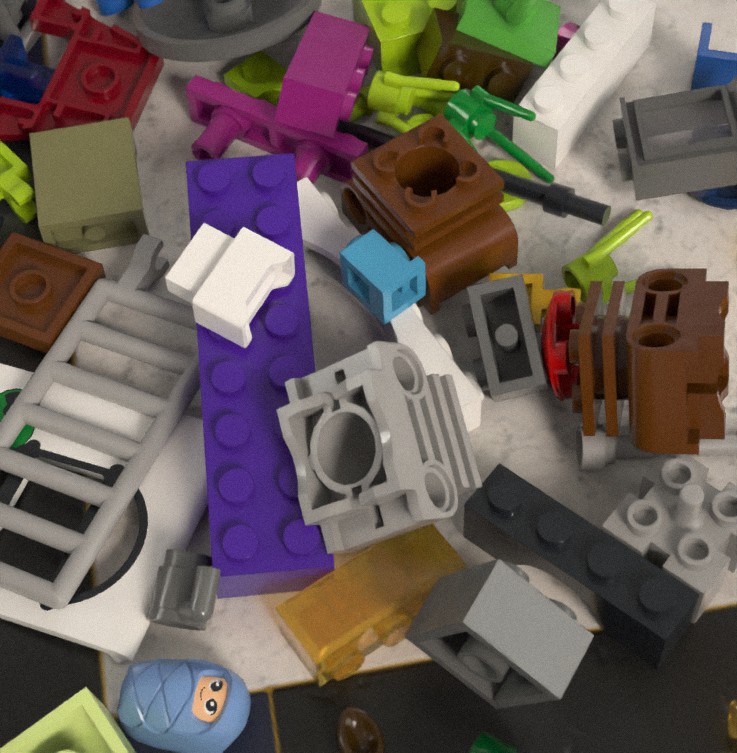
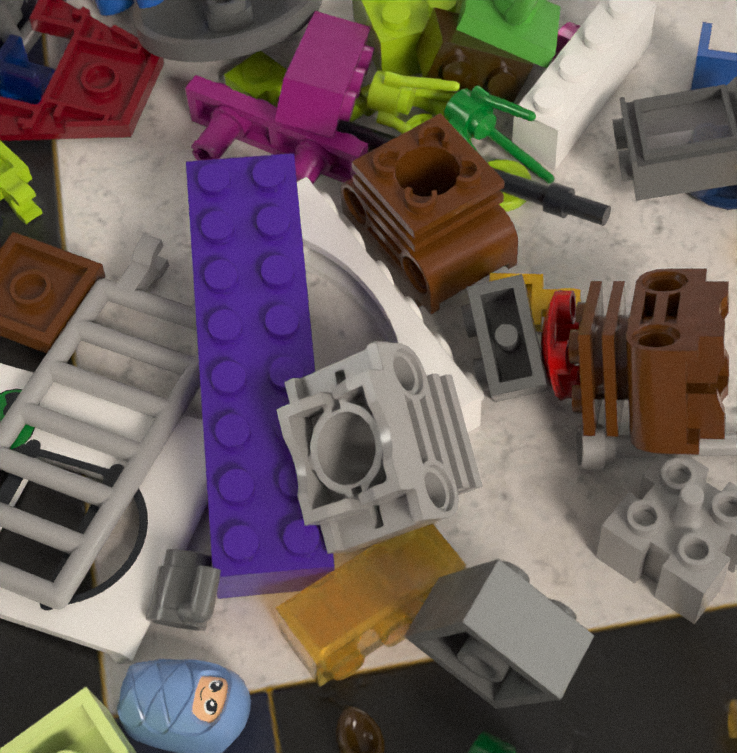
(88, 186): olive panel -> none
(229, 279): white piece -> none
(382, 275): dark azure brick -> none
(597, 263): lime plant -> none
(629, 594): black arch -> none

